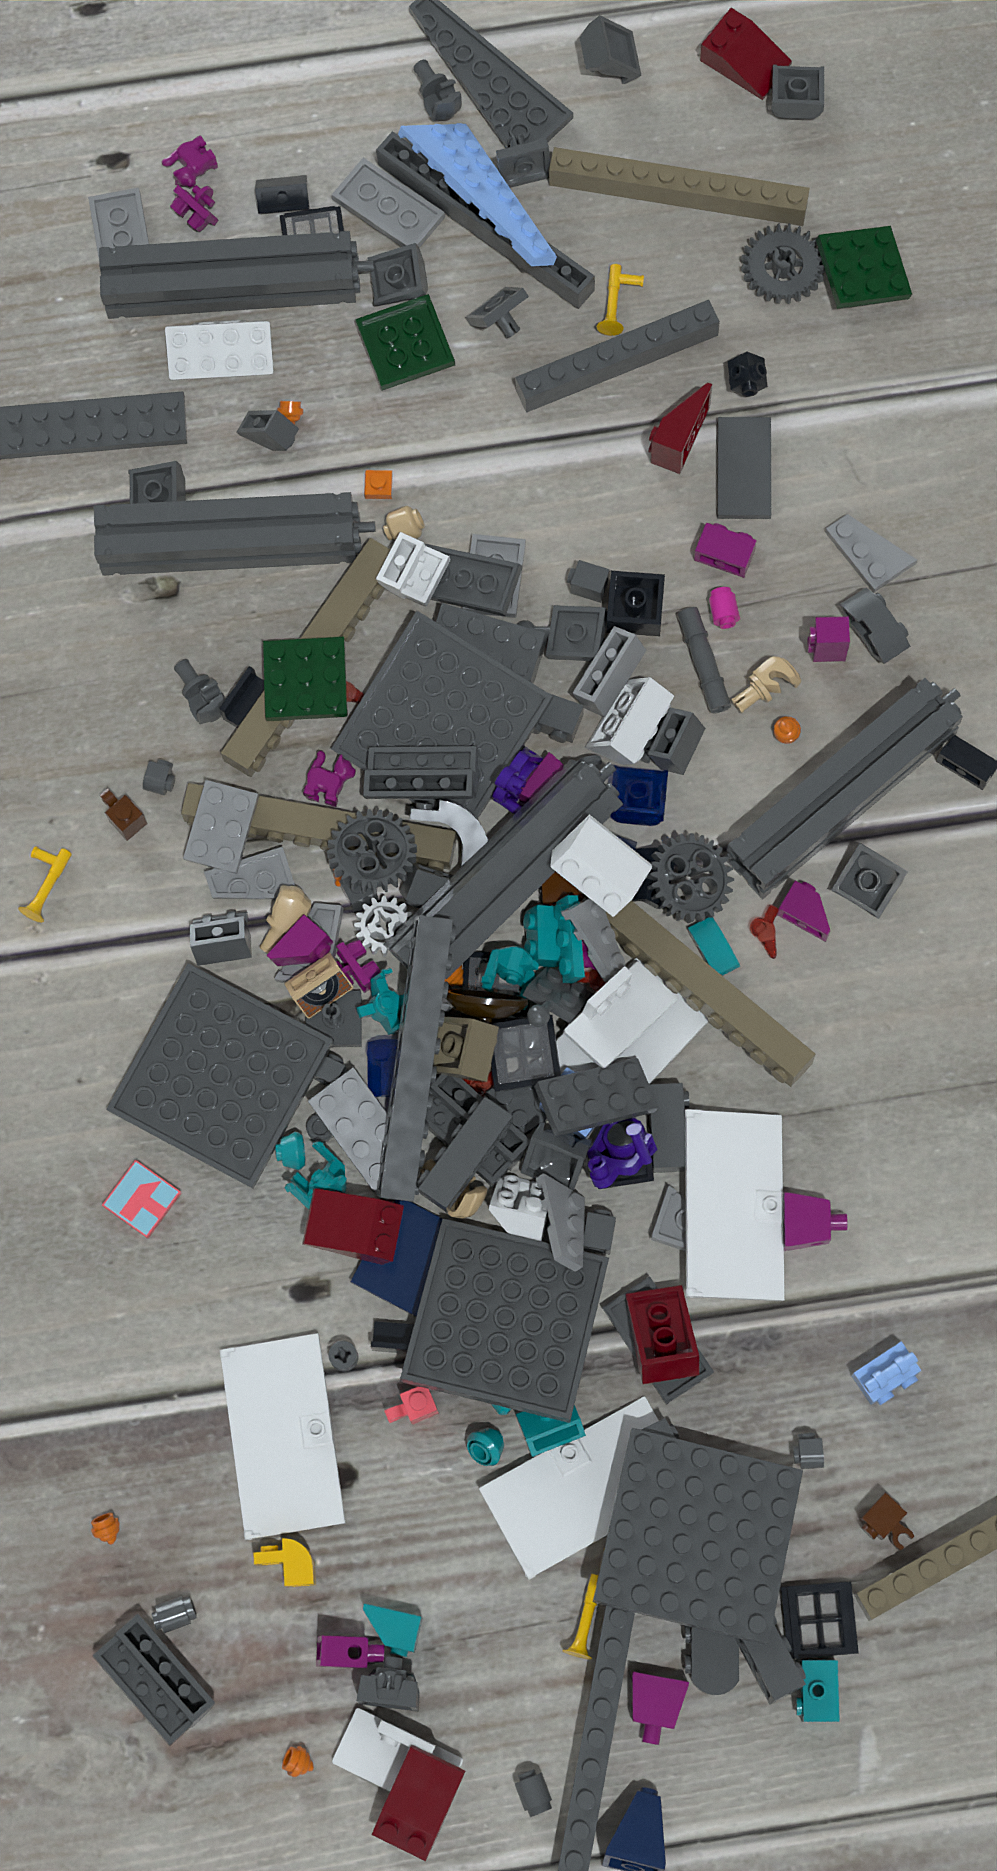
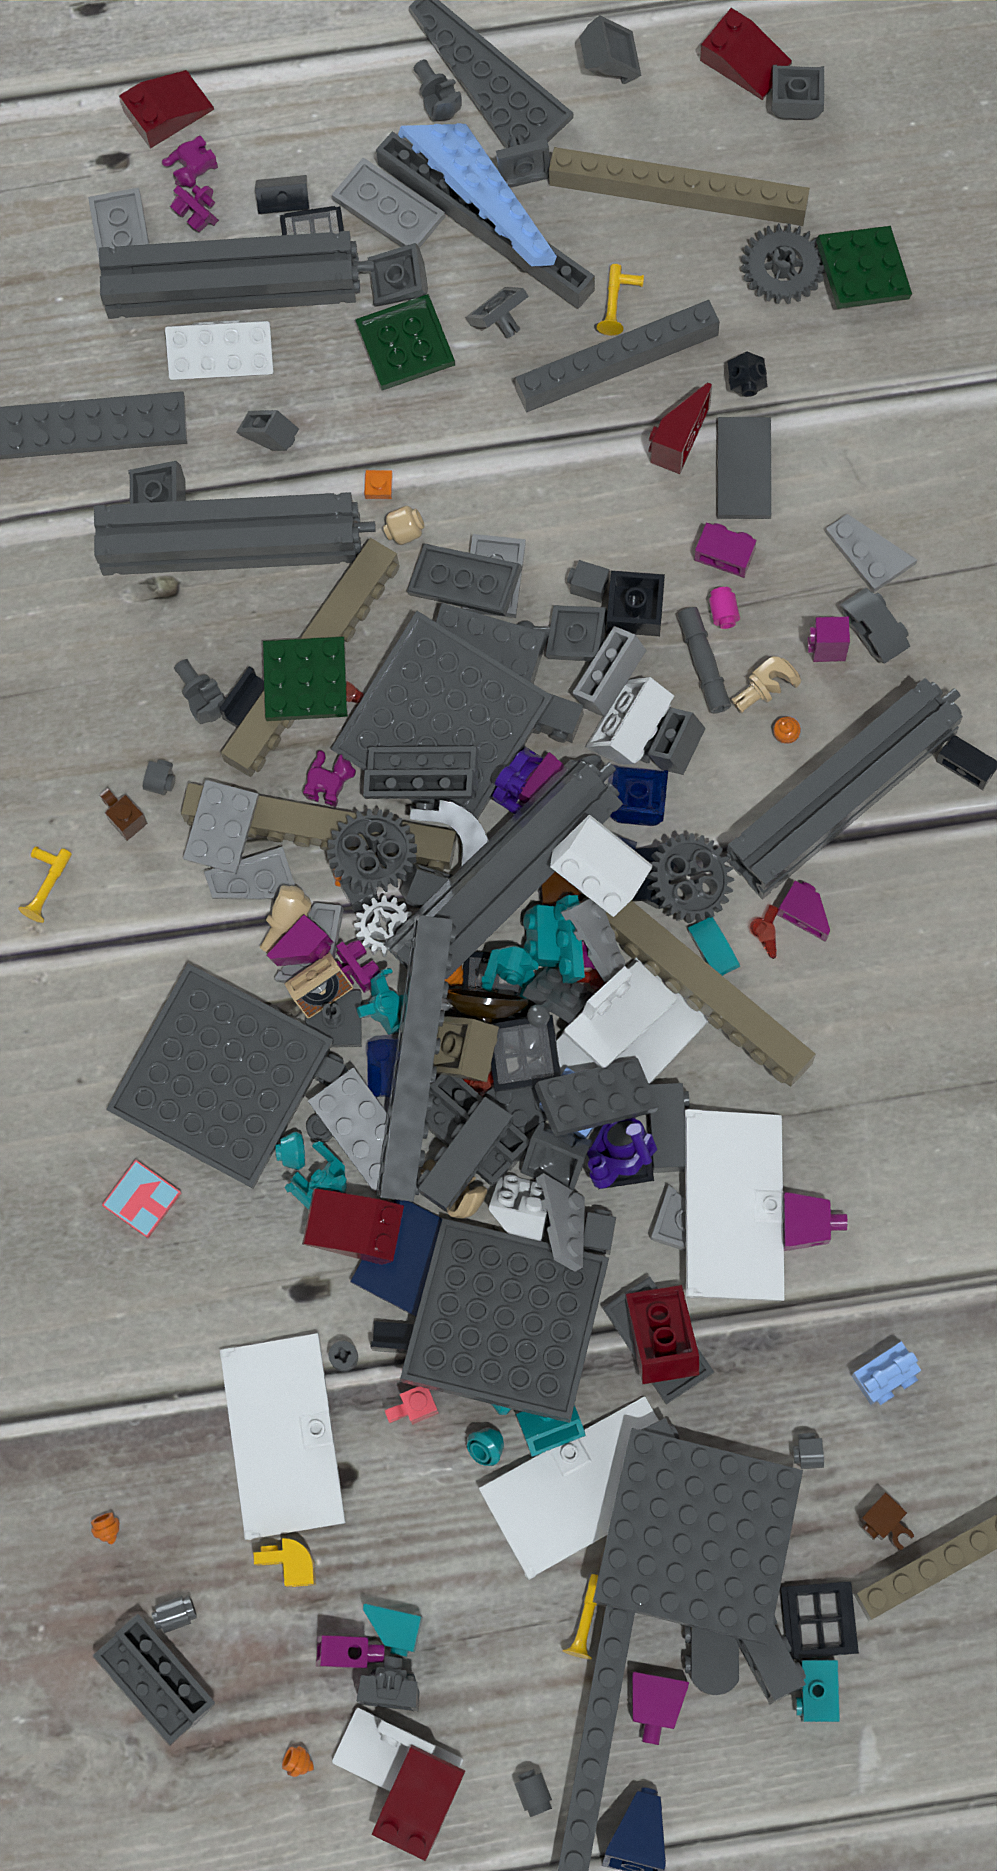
(164, 106): none -> dark red slope
(220, 938): dark grey brick -> none
(291, 410): orange plate -> none
(412, 569): white brick -> none
(869, 880): dark grey slope -> none

